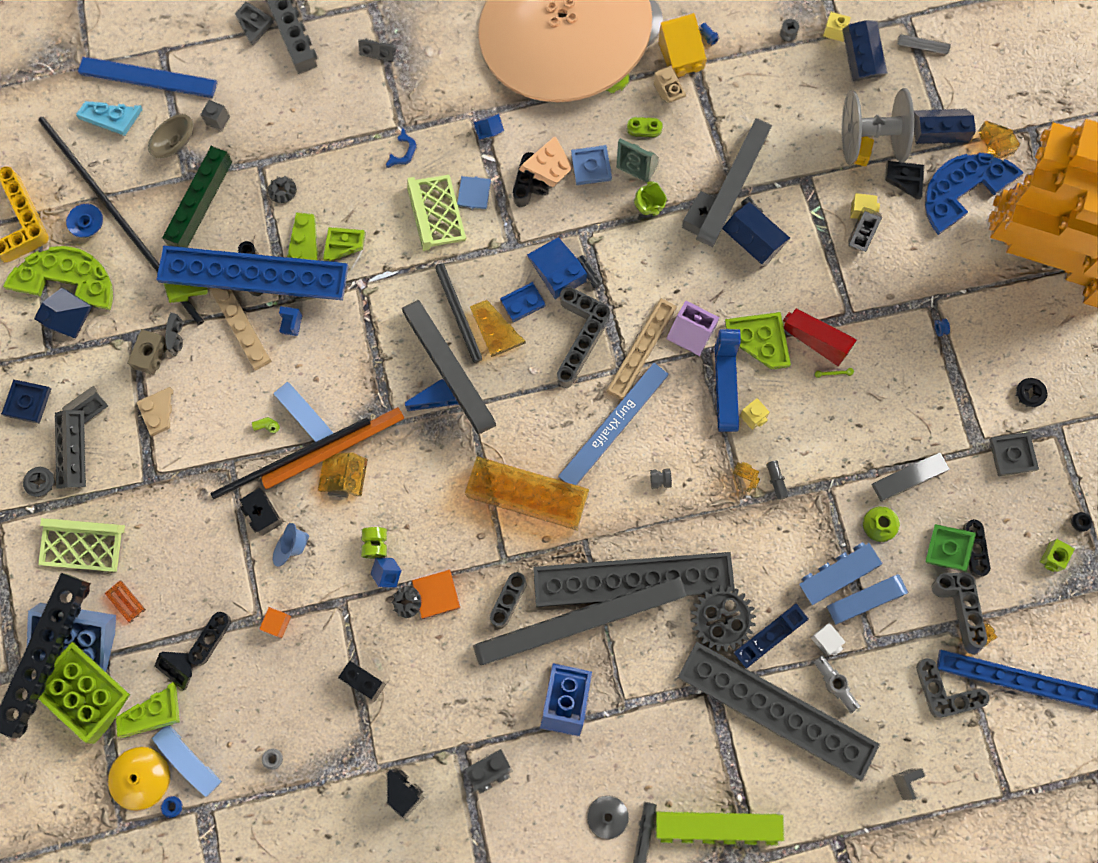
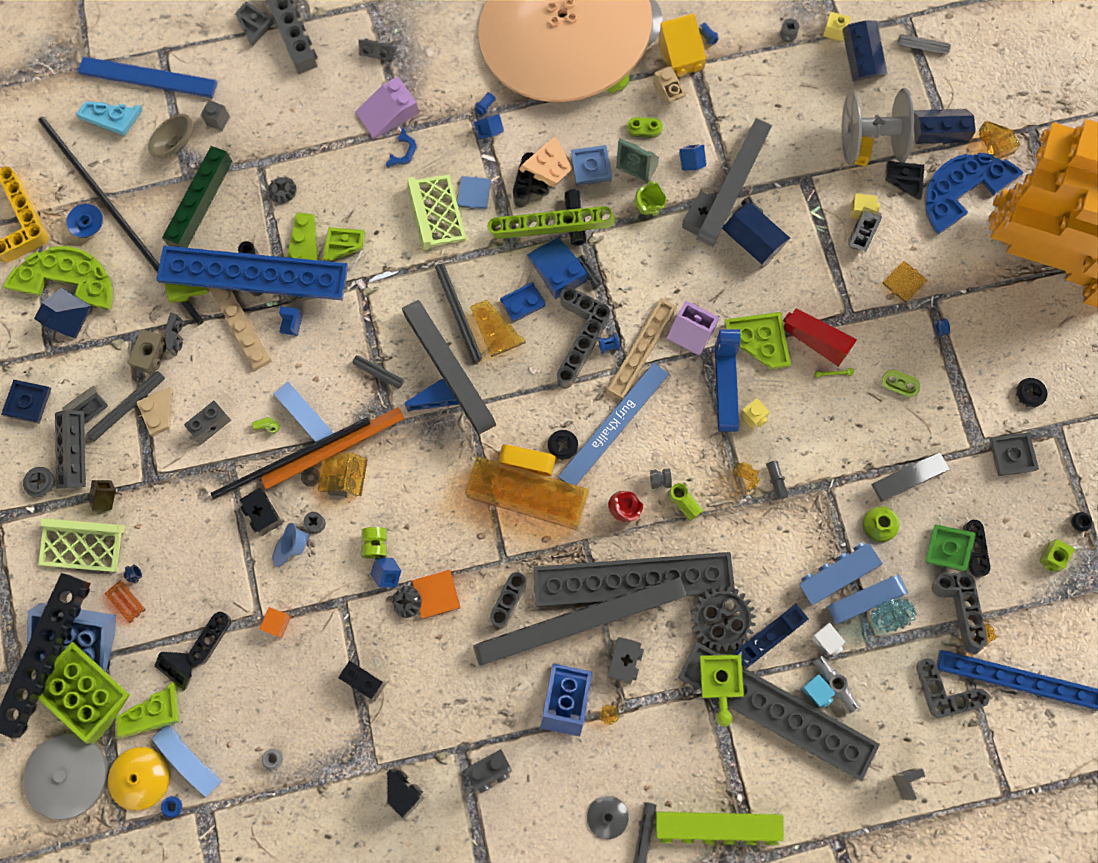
(65, 777): none -> light grey dish
(101, 495): none -> dark brown panel
(125, 406): none -> dark grey axle
(132, 573): none -> dark blue plate
(207, 422): none -> dark grey brick
(310, 471): none -> clear smoke plate
(317, 525): none -> dark grey wheel
(378, 371): none -> dark grey axle
(387, 108): none -> lavender slope
(482, 106): none -> blue pin
(527, 459): none -> yellow beam
(559, 225): none -> lime beam
(561, 436): none -> black gear
(573, 201): none -> black piece
(614, 343): none -> blue bush
(614, 714): none -> clear yellow plate
(623, 648): none -> dark grey brick
(625, 506): none -> red hair
(686, 503): none -> lime piece
(693, 157): none -> blue panel
(714, 689): none -> lime plate
(818, 691): none -> medium azure brick
(893, 615): none -> clear light blue gear
(899, 385): none -> lime plate
(904, 281): none -> clear yellow piece

